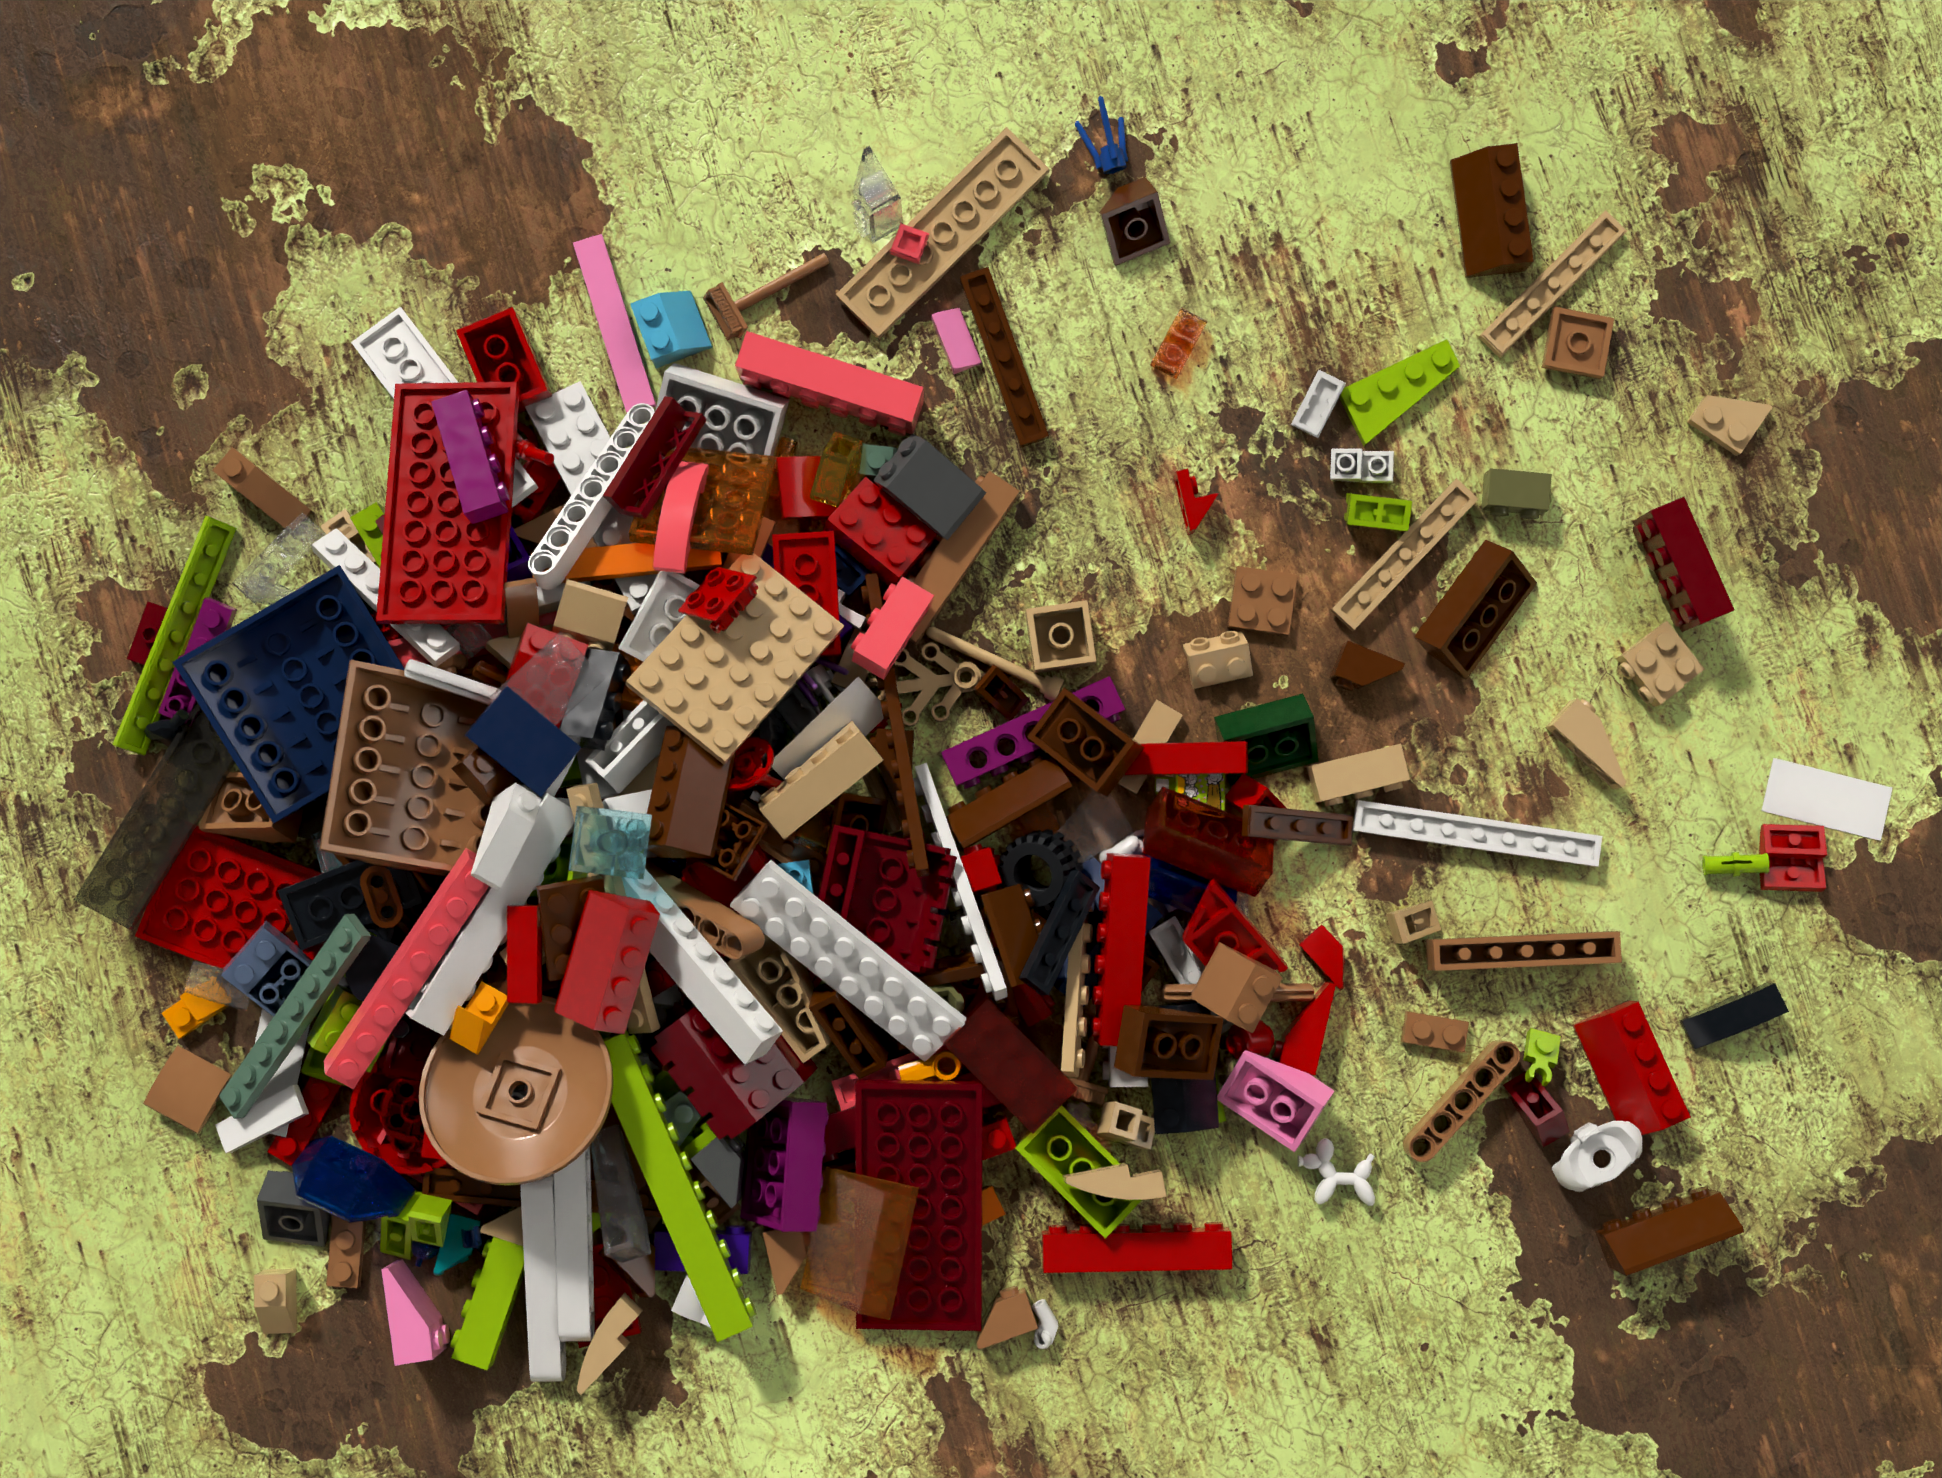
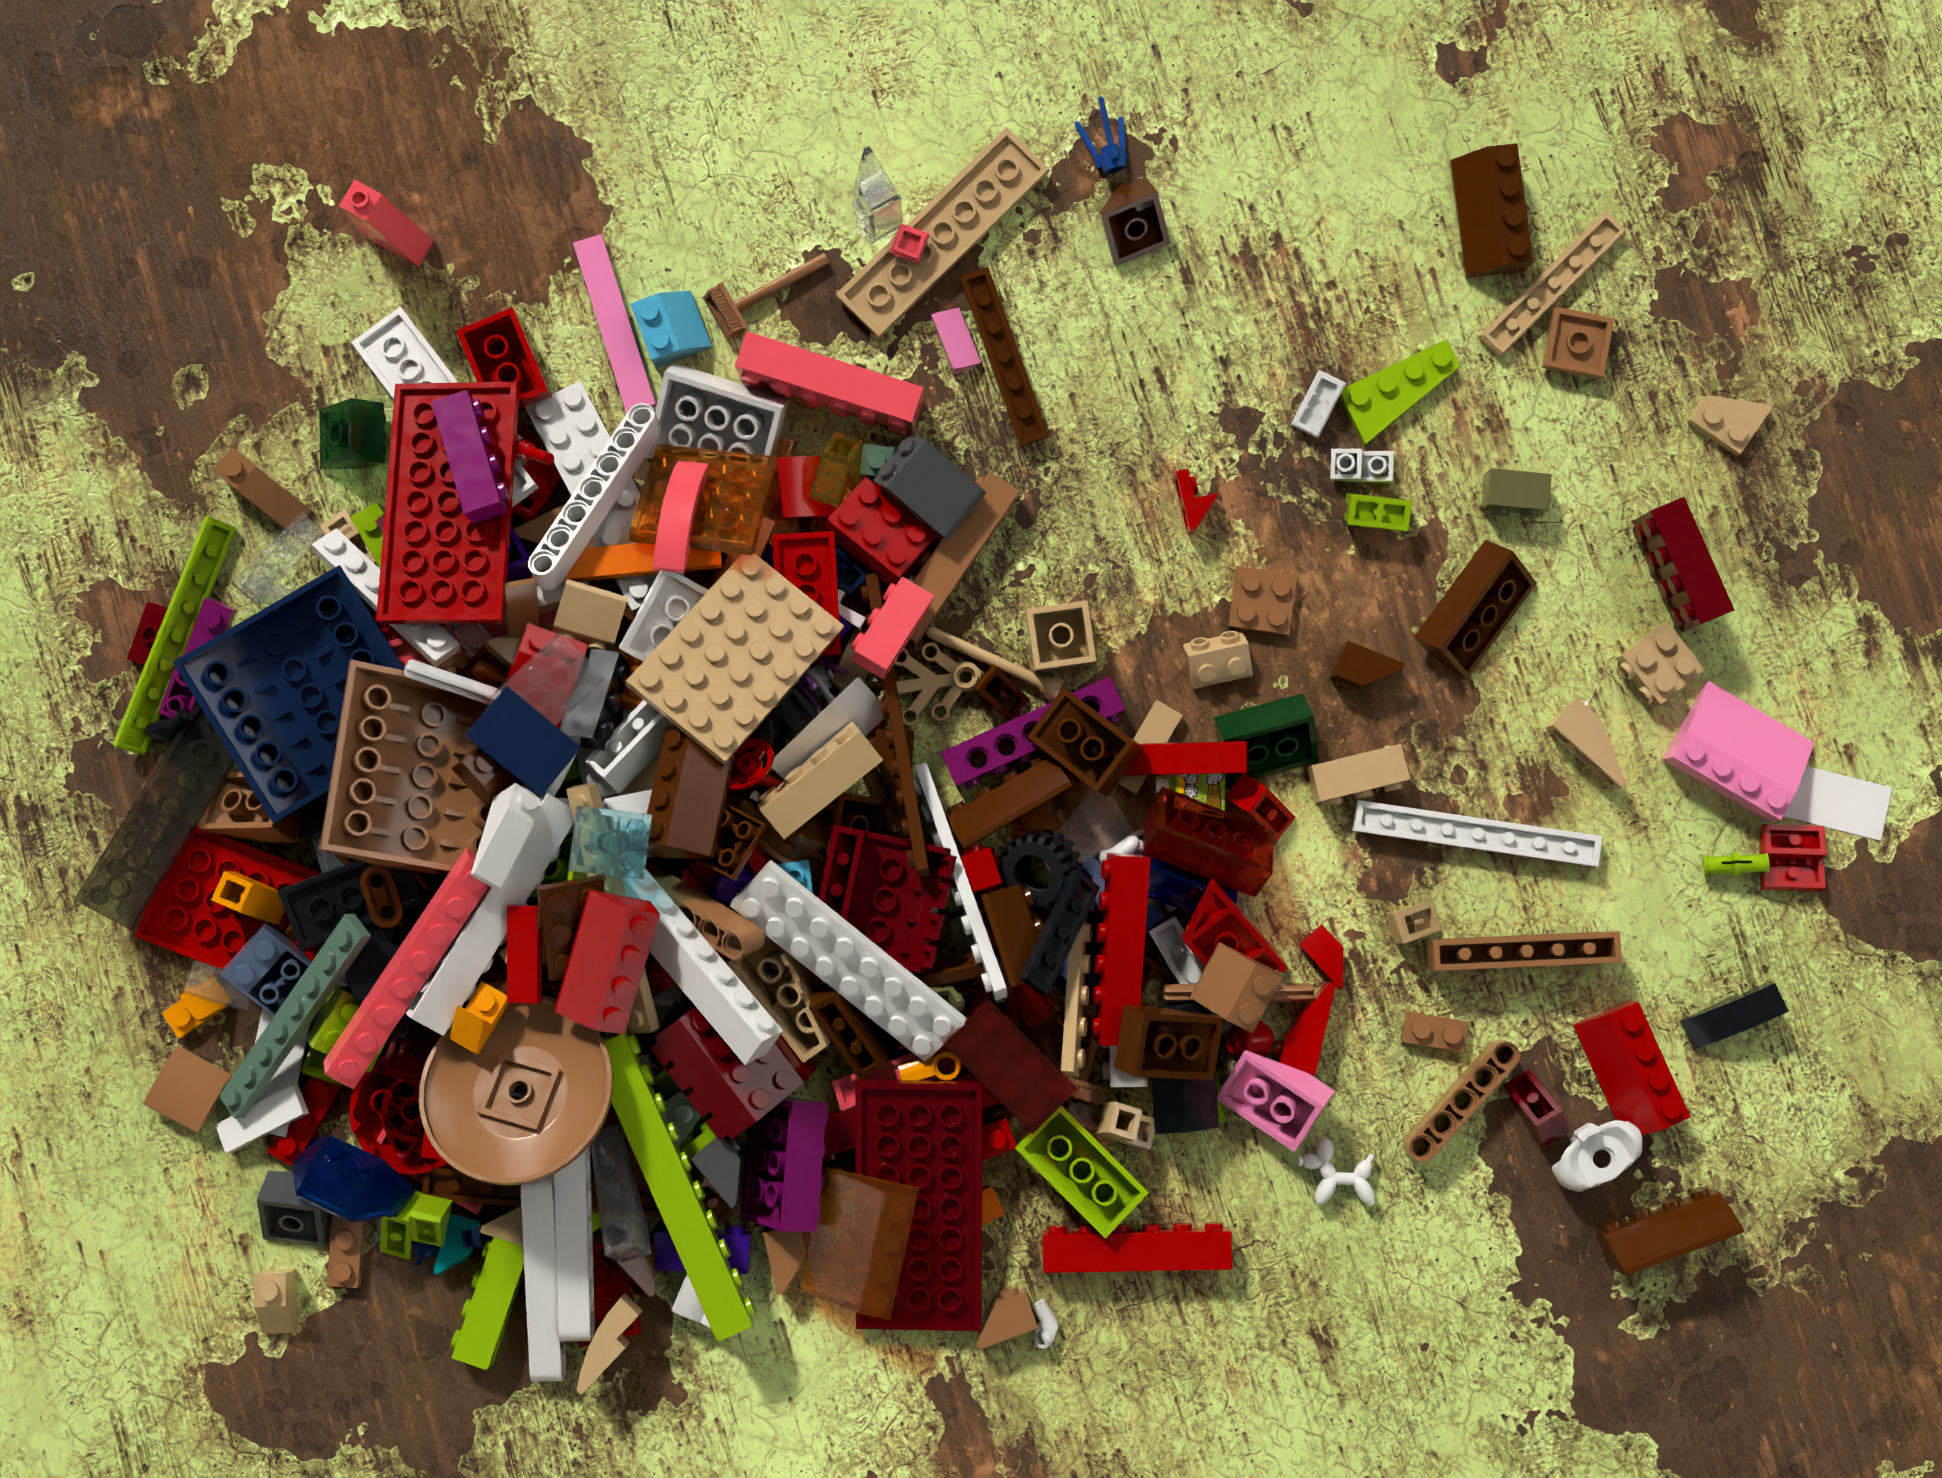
(249, 897): none -> light orange slope
(352, 434): none -> clear green slope
(385, 223): none -> coral slope
(413, 1319): bright pink slope -> none
(649, 458): dark red fence -> none
(721, 597): red hinge -> none
(726, 889): none -> dark purple head
(1118, 1183): tan slope -> none
(1178, 343): clear orange slope -> none
(1297, 825): reddish brown tile -> none
(1404, 554): tan plate -> none
(1542, 1052): lime plate -> none
(1740, 753): none -> bright pink slope

